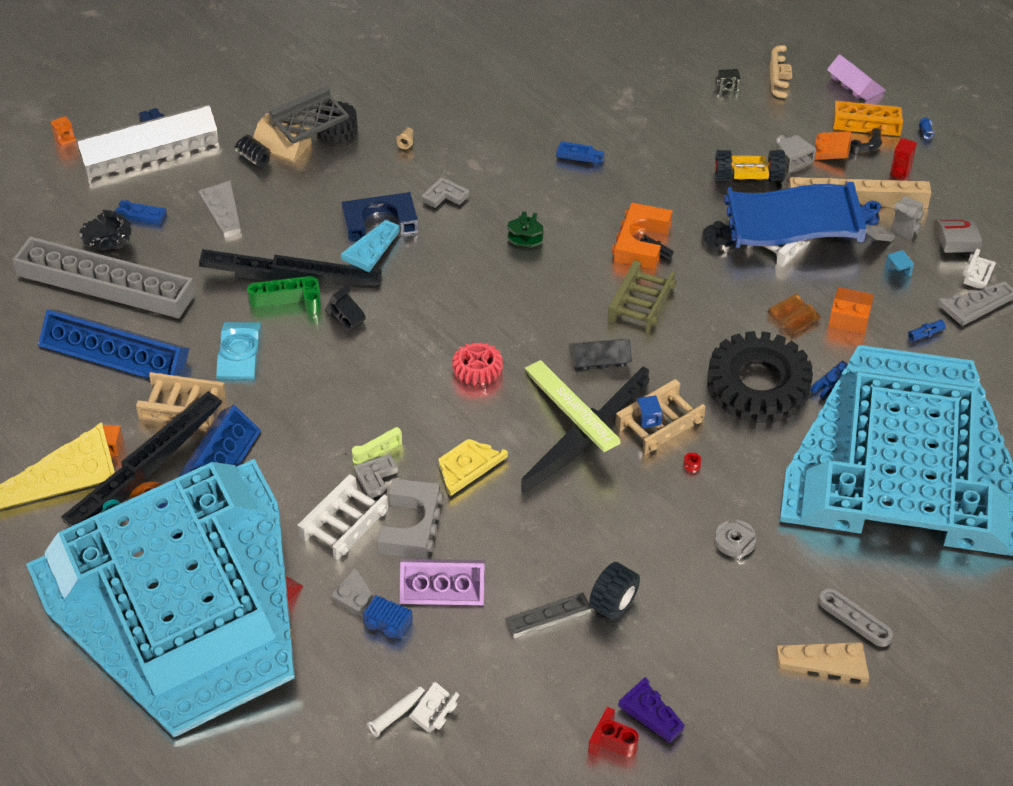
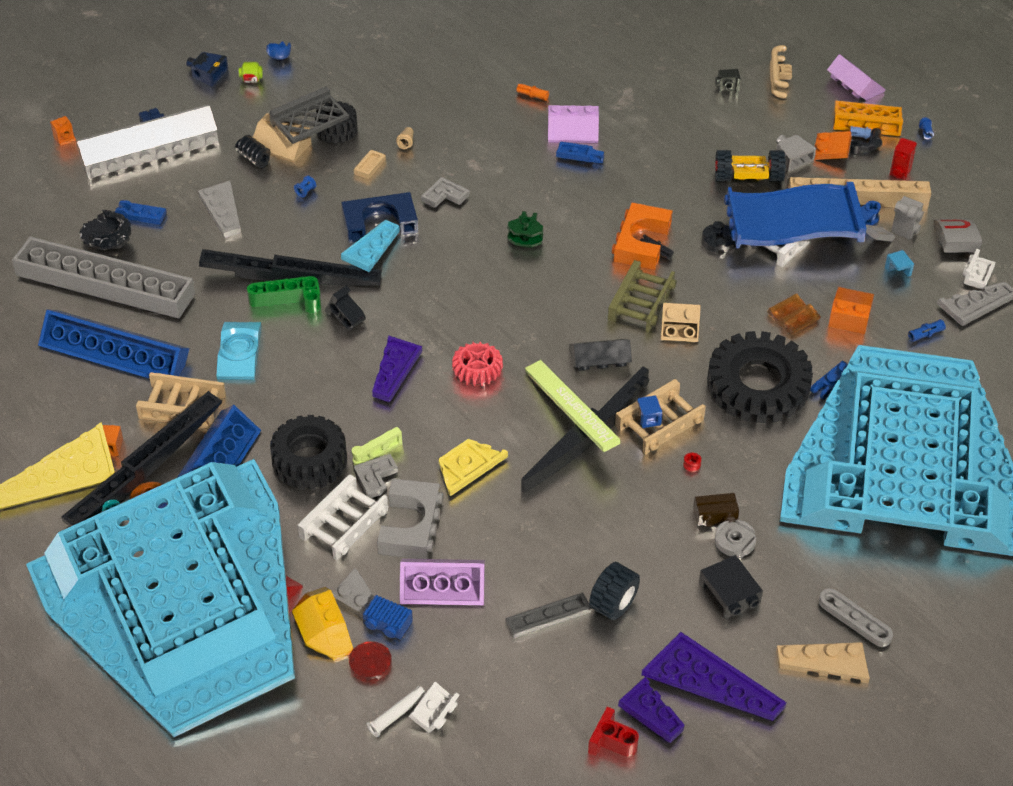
(208, 67): none -> dark blue torso
(251, 72): none -> lime head
(278, 51): none -> blue hair
(305, 186): none -> blue bush
(314, 470): none -> black tyre
(322, 624): none -> yellow wedge
(369, 164): none -> tan tile
(370, 661): none -> clear red tile
(394, 367): none -> dark purple wing
(533, 92): none -> orange axle
(573, 124): none -> lavender slope
(680, 322): none -> tan slope
(701, 672): none -> dark purple wing
(715, 509): none -> dark brown brick
(731, 586): none -> black panel
(861, 132): none -> medium blue pin

